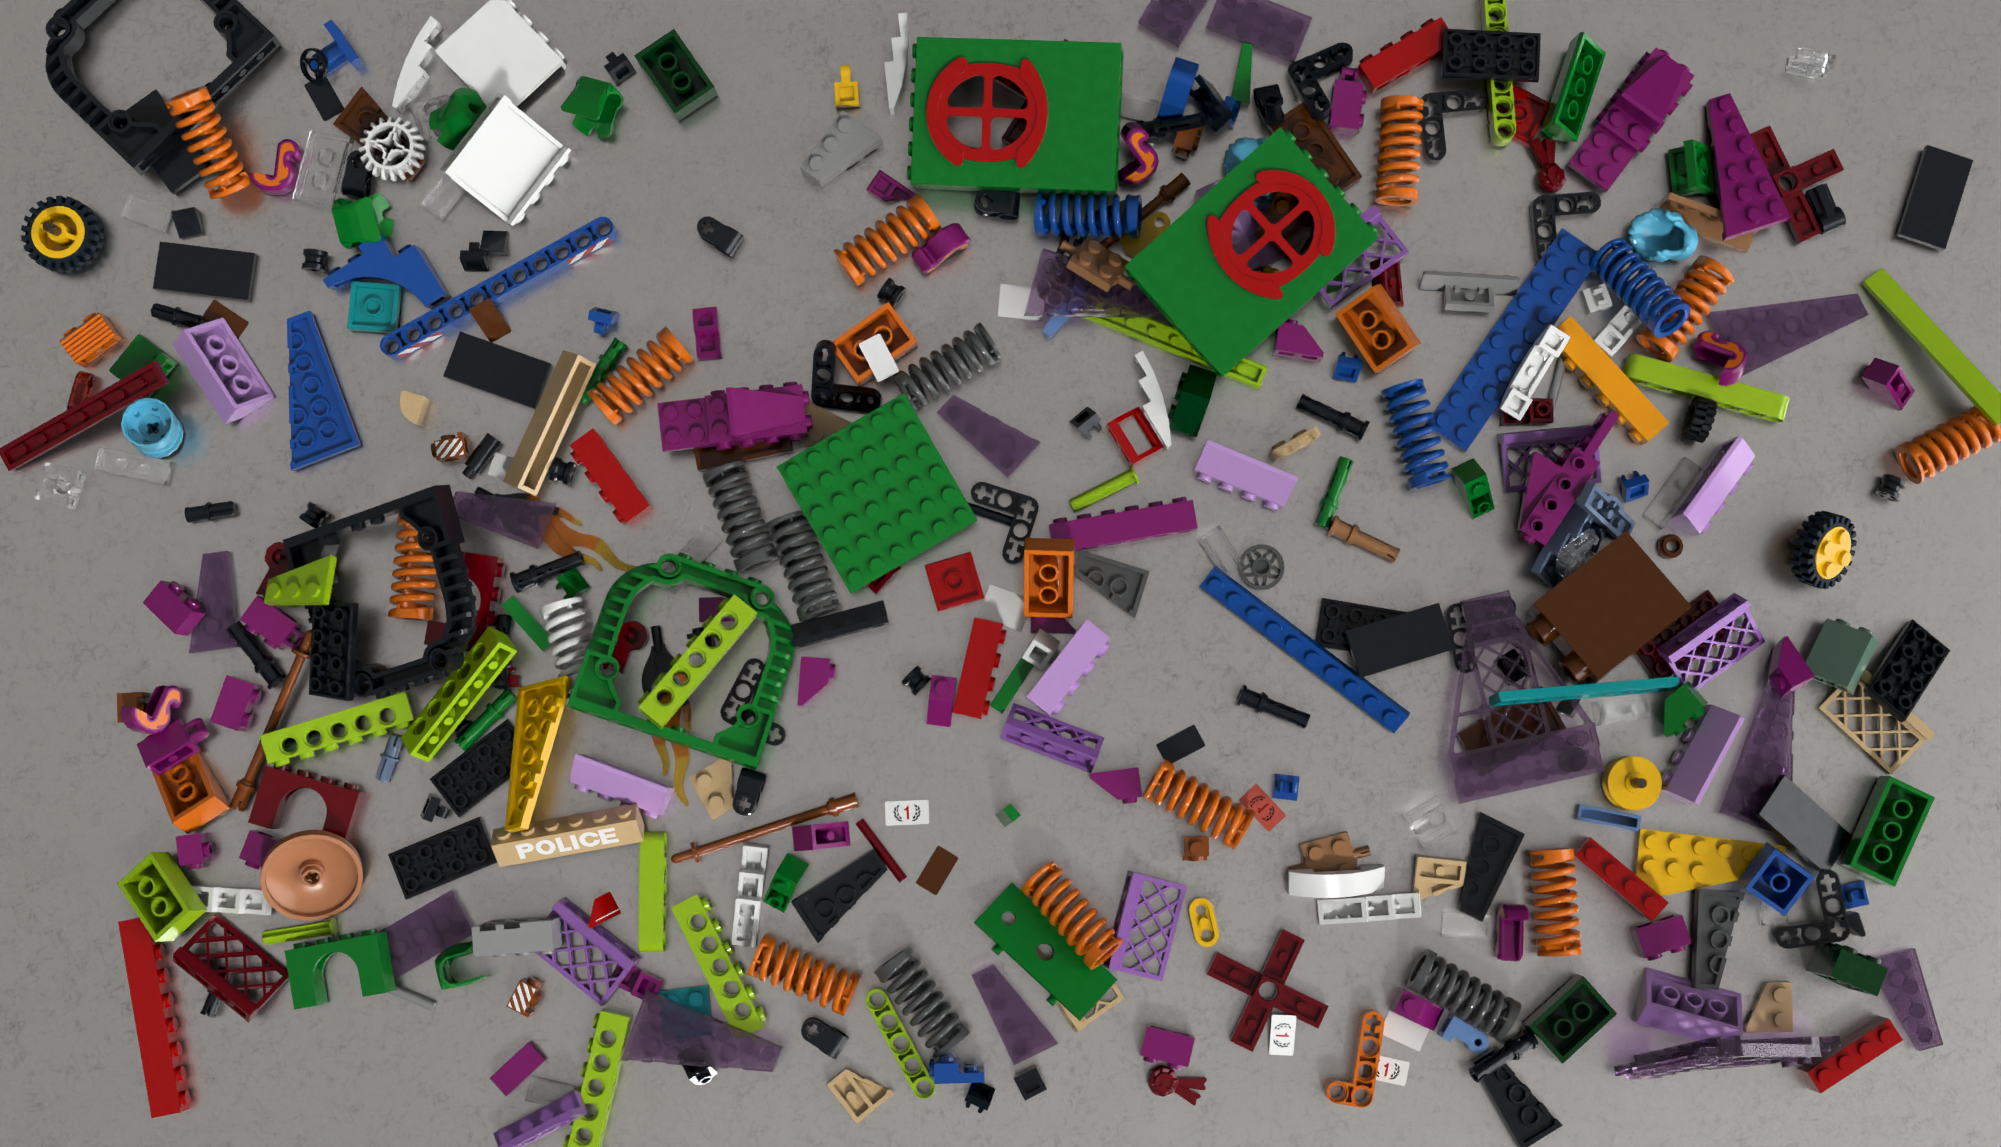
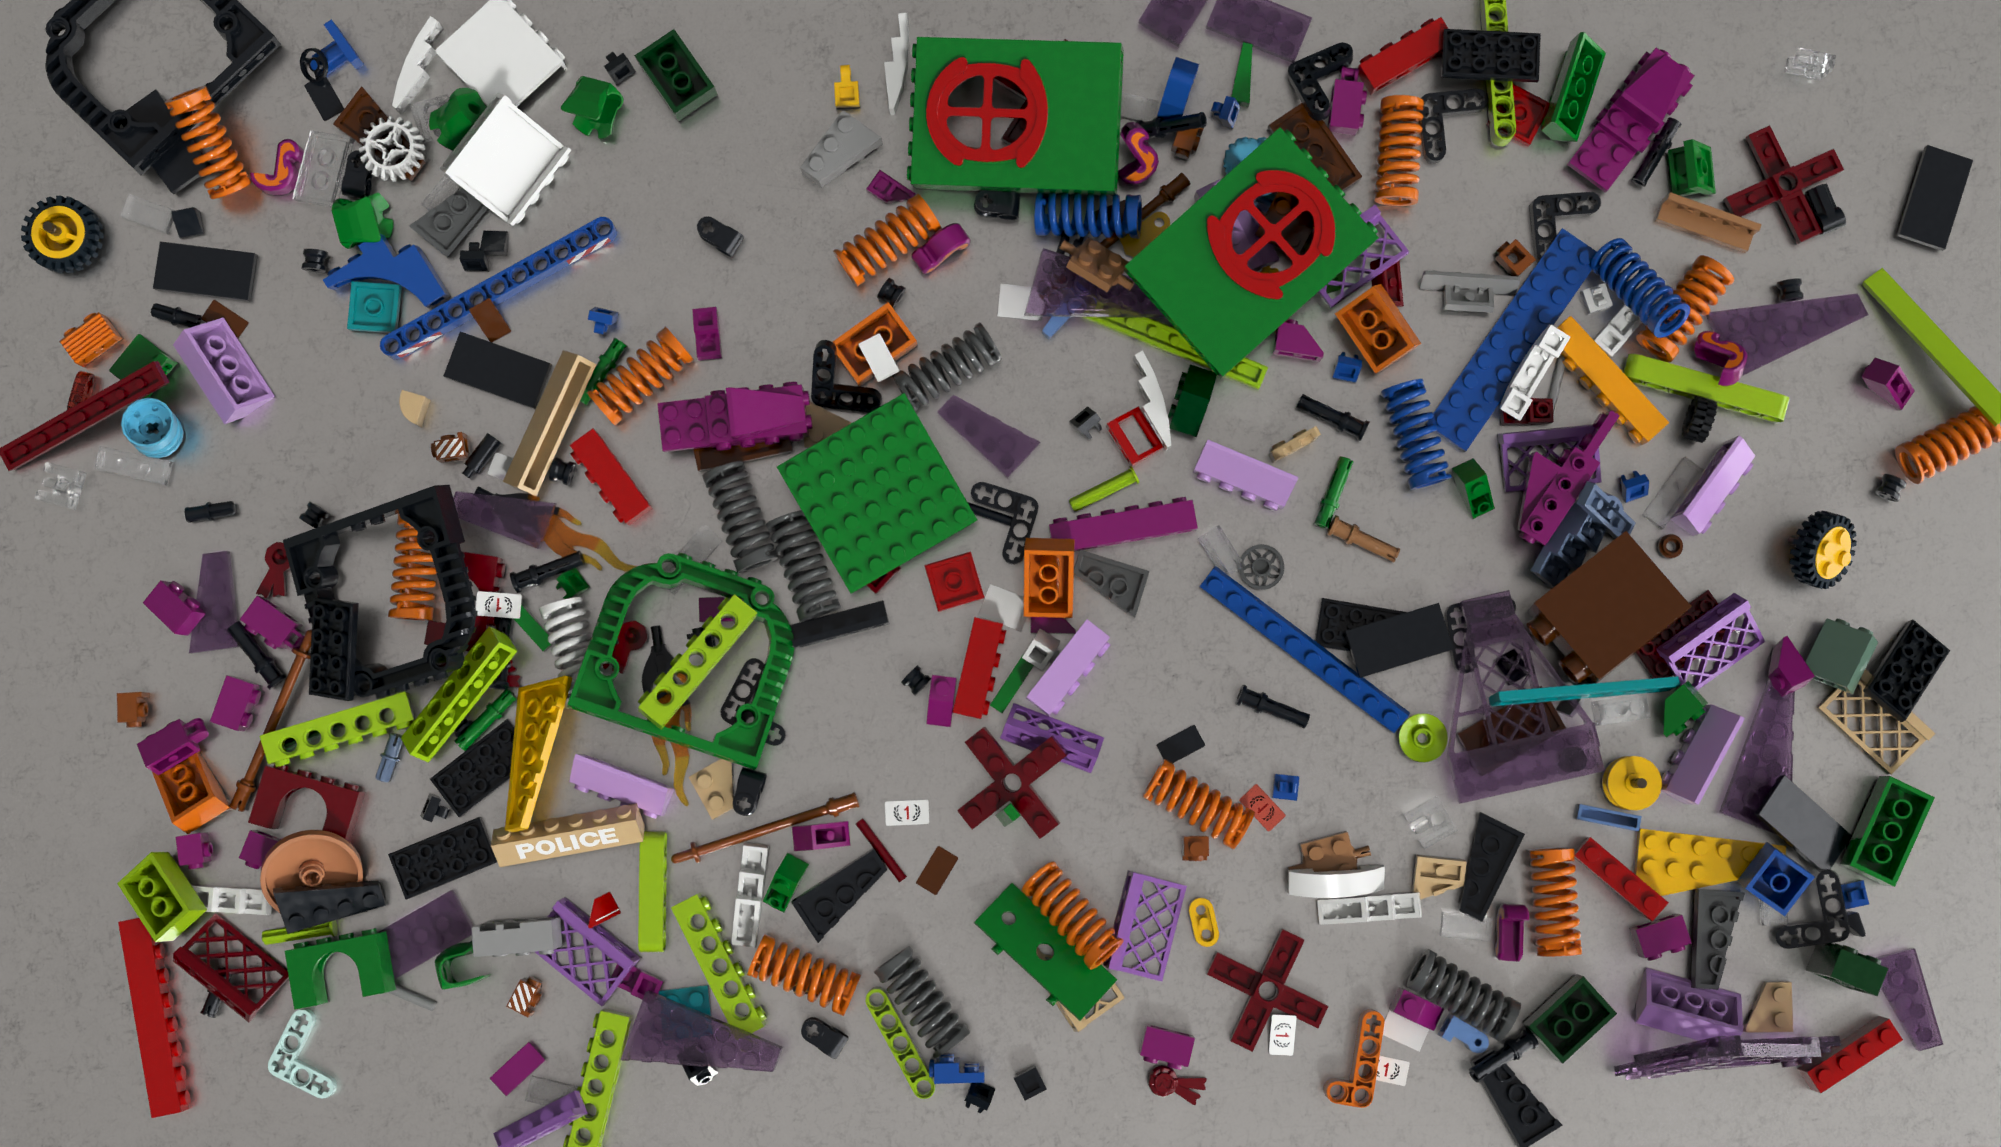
(157, 713): magenta animal -> none
(293, 1064): none -> light aqua beam
(303, 585): lime wing -> none
(315, 906): none -> black wing
(316, 404): blue wing -> none
(450, 221): none -> dark grey wing
(498, 604): none -> white sticker
(814, 677): magenta slope -> none
(857, 1094): tan wing -> none
(997, 793): none -> dark red piece
(1015, 1021): clear purple wing -> none
(1120, 784): magenta slope -> none
(1211, 103): black hinge -> none
(1269, 103): black piece -> none
(1435, 735): none -> lime dish
(1522, 257): none -> dark orange brick
(1550, 174): dark red piece -> none
(1575, 553): clear brick -> none
(1662, 236): medium azure hair -> none
(1670, 128): none -> black pin
(1741, 178): magenta wing -> none
(1790, 290): none -> black wheel

